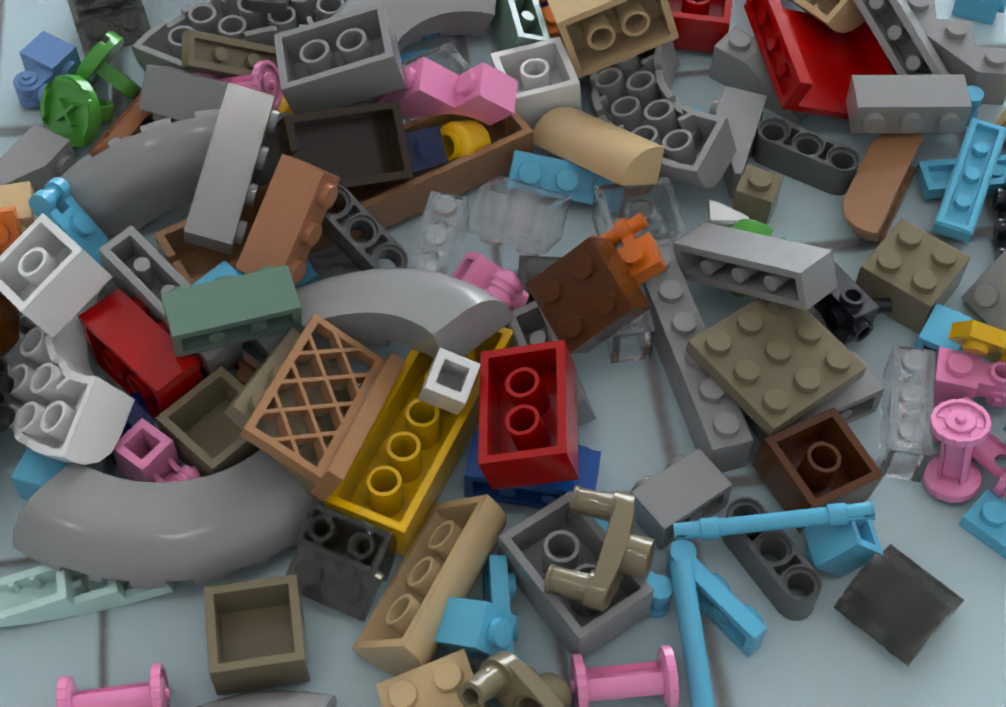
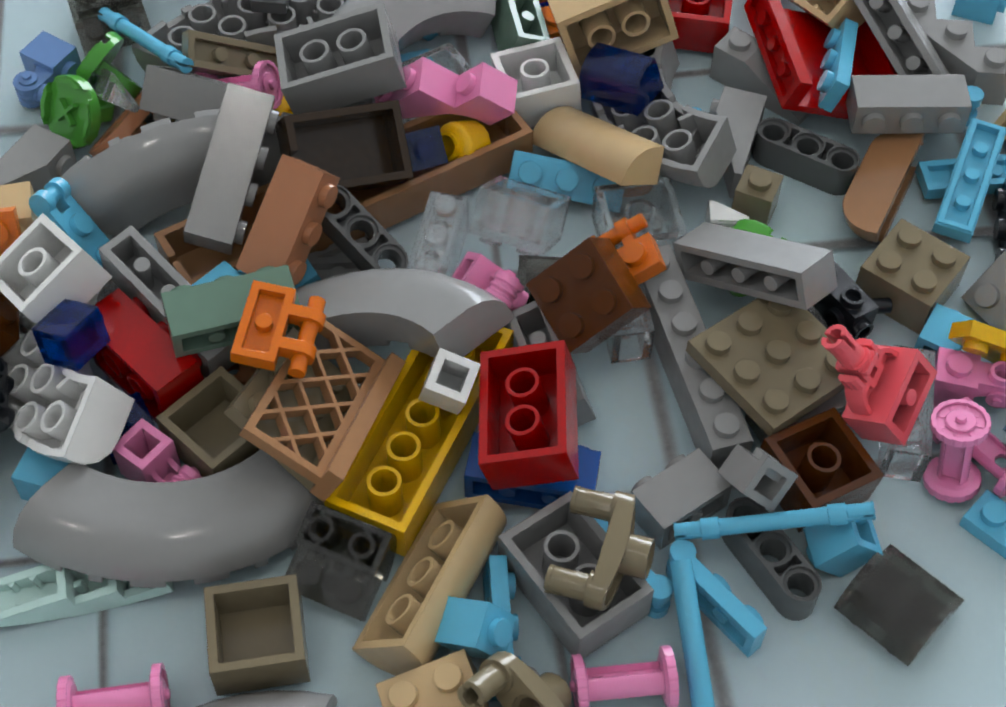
(71, 334): none -> clear blue brick
(112, 91): none -> clear slope
(167, 53): none -> medium azure piece
(264, 325): none -> orange plate
(619, 78): none -> clear blue brick
(757, 476): none -> light grey brick
(837, 64): none -> medium azure plate
(881, 385): none -> coral brick

